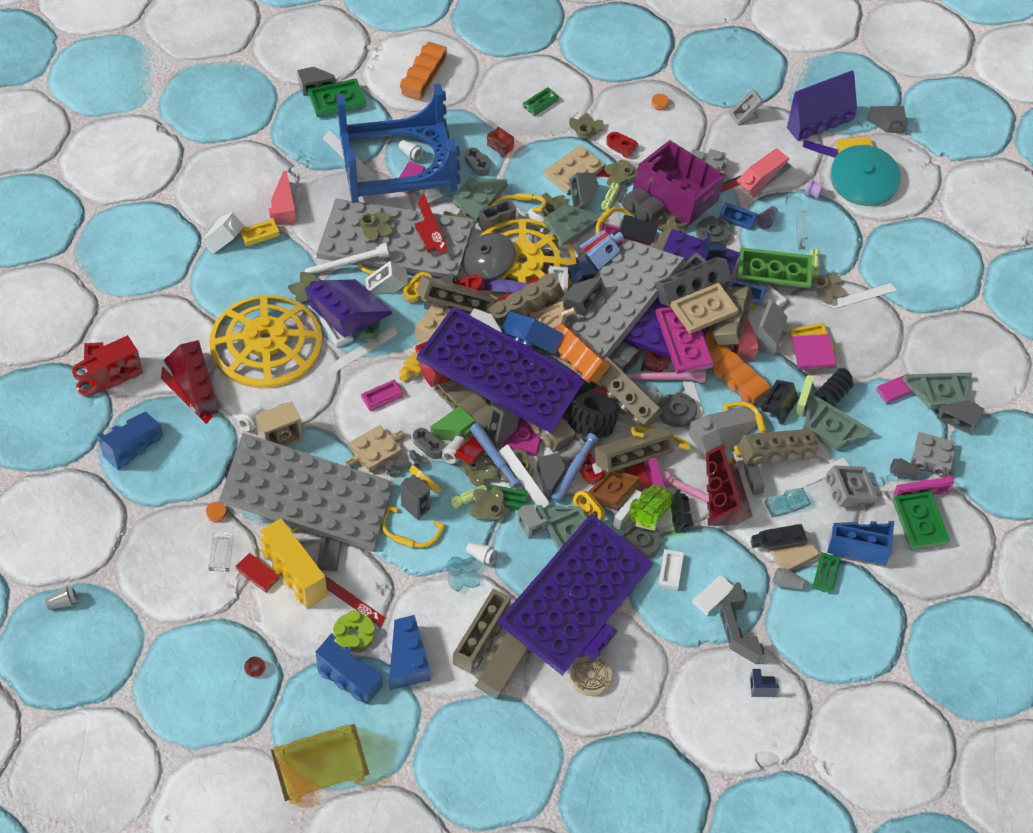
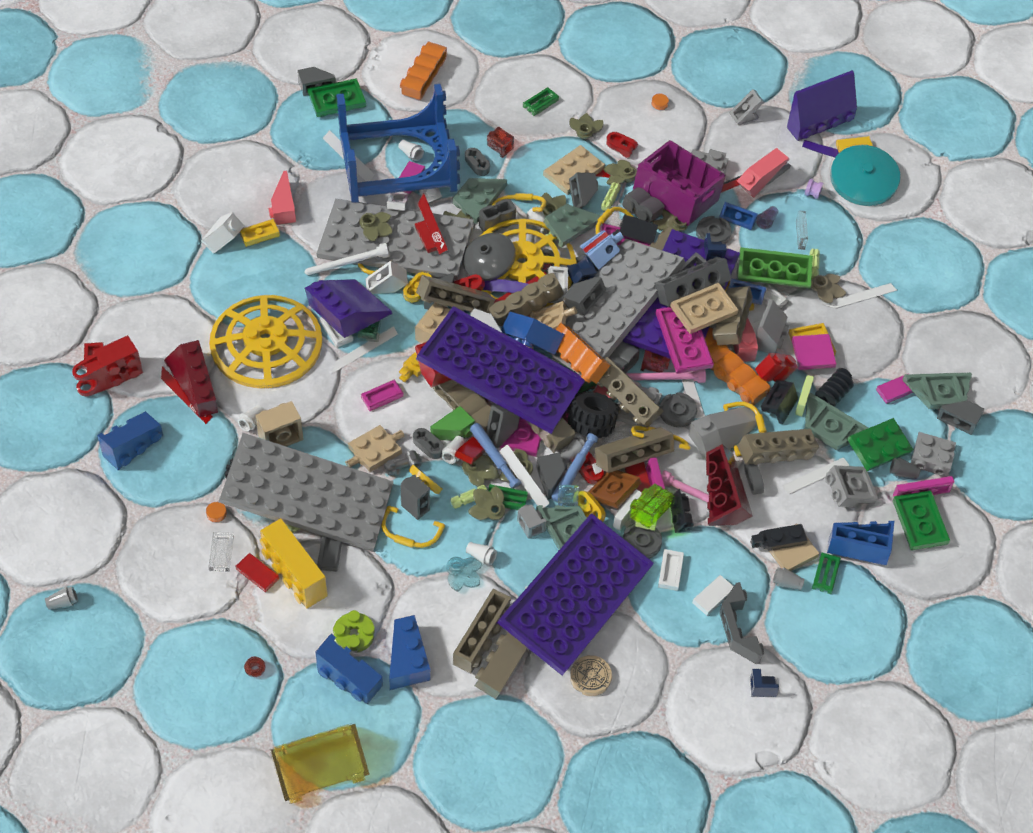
(298, 288): olive plate -> none
(354, 602): red sticker -> none
(397, 201): none -> white tile
(568, 495): none -> clear light blue tile
(599, 642): dark purple slope -> none
(776, 367): none -> red brick
(787, 503): clear light blue slope -> none
(880, 444): none -> green plate
(888, 118): dark grey slope -> none

